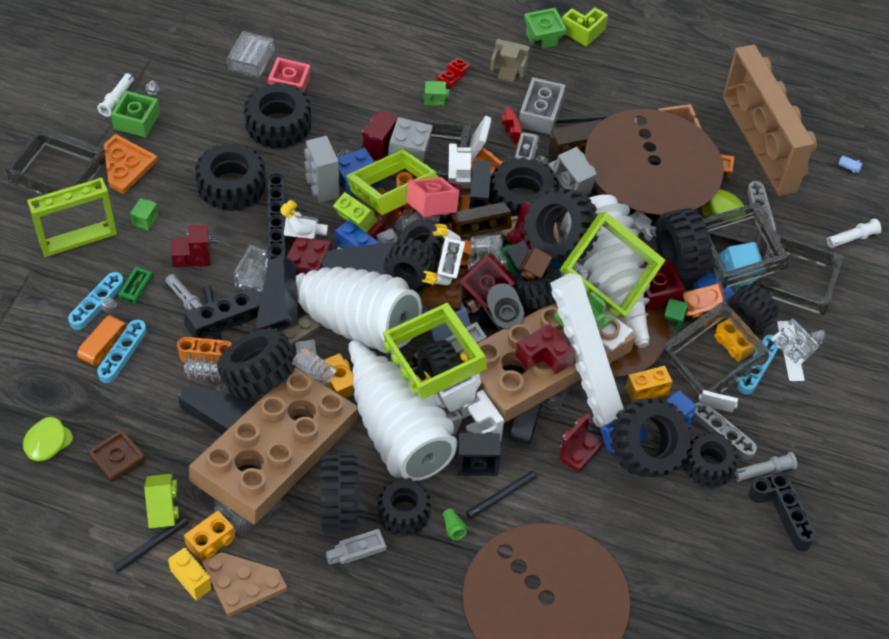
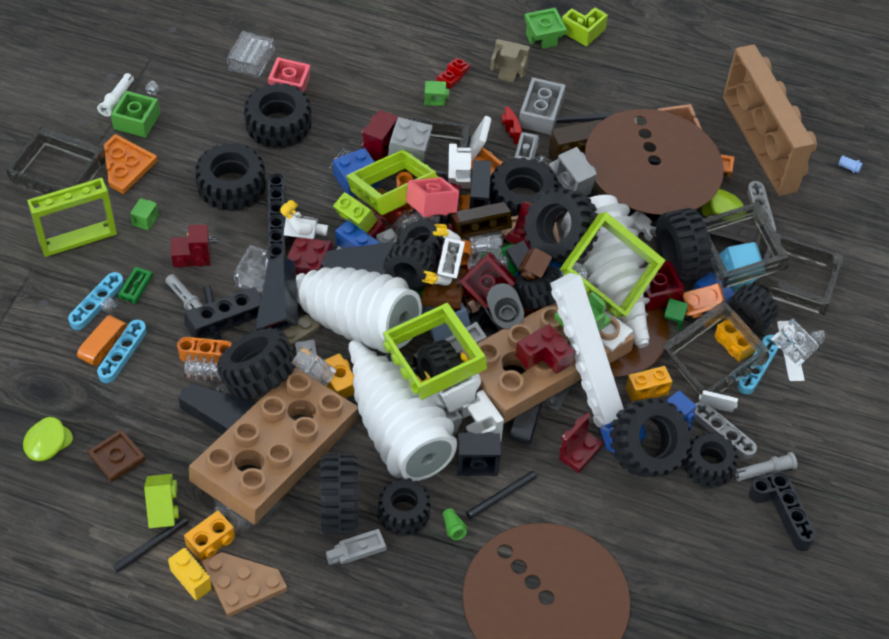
(322, 169): light grey brick -> none
(861, 231): white pin -> none

